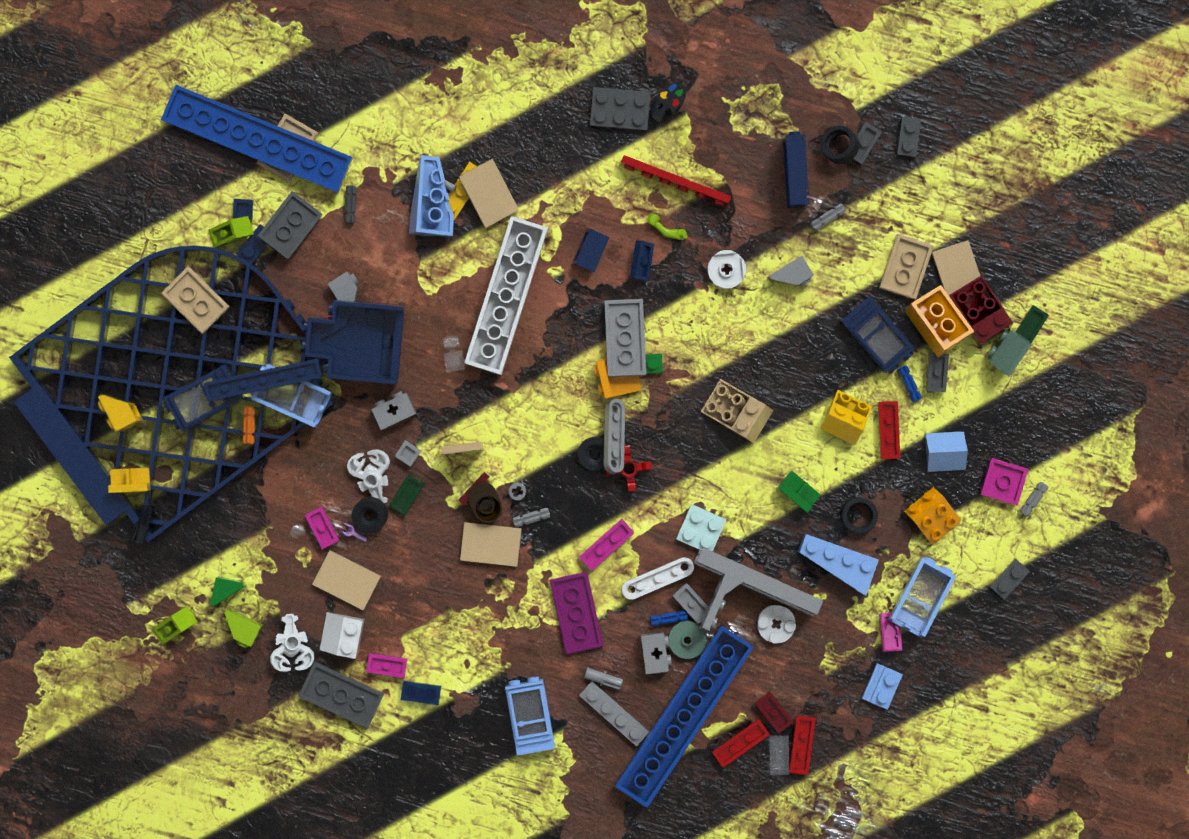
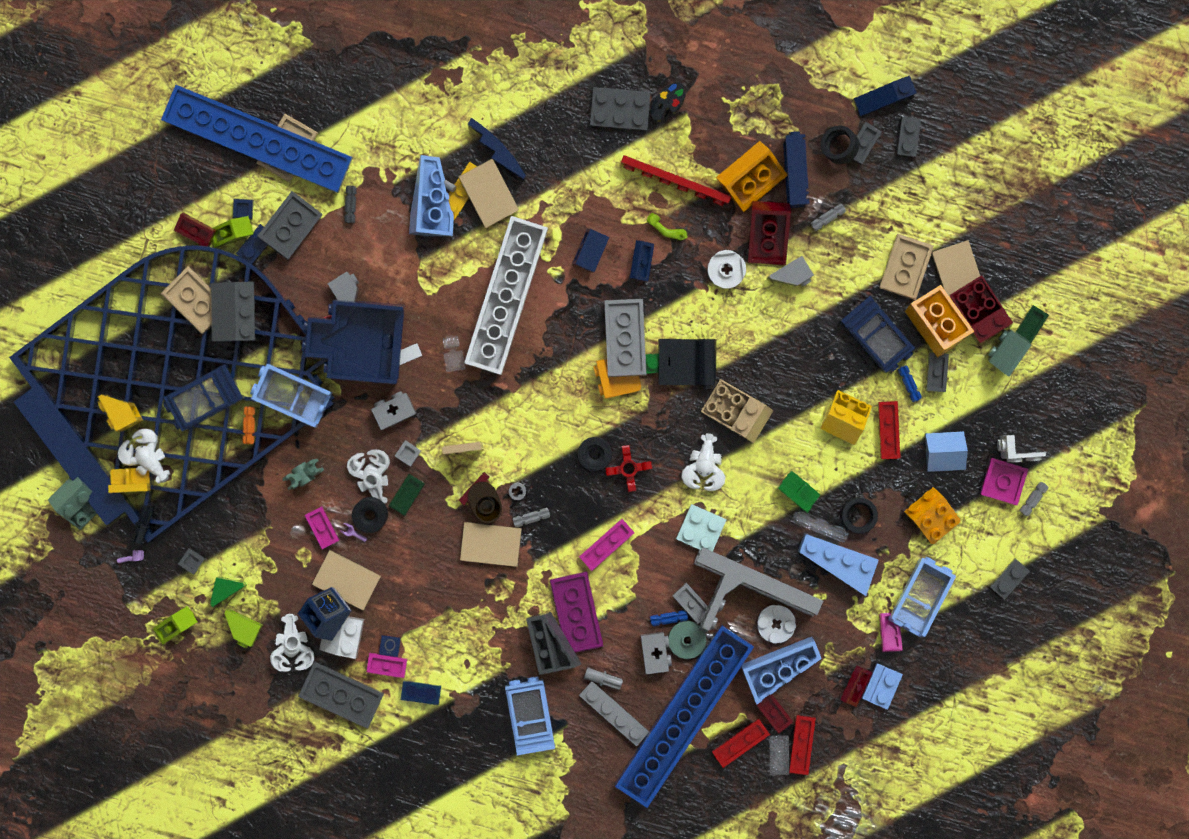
(72, 502): none -> sand green slope
(138, 555): none -> lavender hand
(144, 455): none -> white animal
(191, 561): none -> dark grey plate
(194, 230): none -> dark red plate
(232, 311): none -> dark grey slope
(263, 380): dark blue plate -> none
(303, 474): none -> sand green pin
(325, 613): none -> dark blue slope
(390, 645): none -> dark blue tile
(410, 353): none -> white sticker
(501, 155): none -> dark blue slope
(550, 644): none -> dark grey wedge
(614, 436): light grey plate -> none
(658, 578): white plate -> none
(689, 362): none -> black door
(705, 466): none -> white animal
(751, 176): none -> light orange slope
(769, 232): none -> dark red slope
(779, 667): none -> light blue wedge
(820, 526): none -> clear plate
(856, 686): none -> dark red plate
(885, 96): none -> dark blue slope
(1007, 447): none -> white bracket

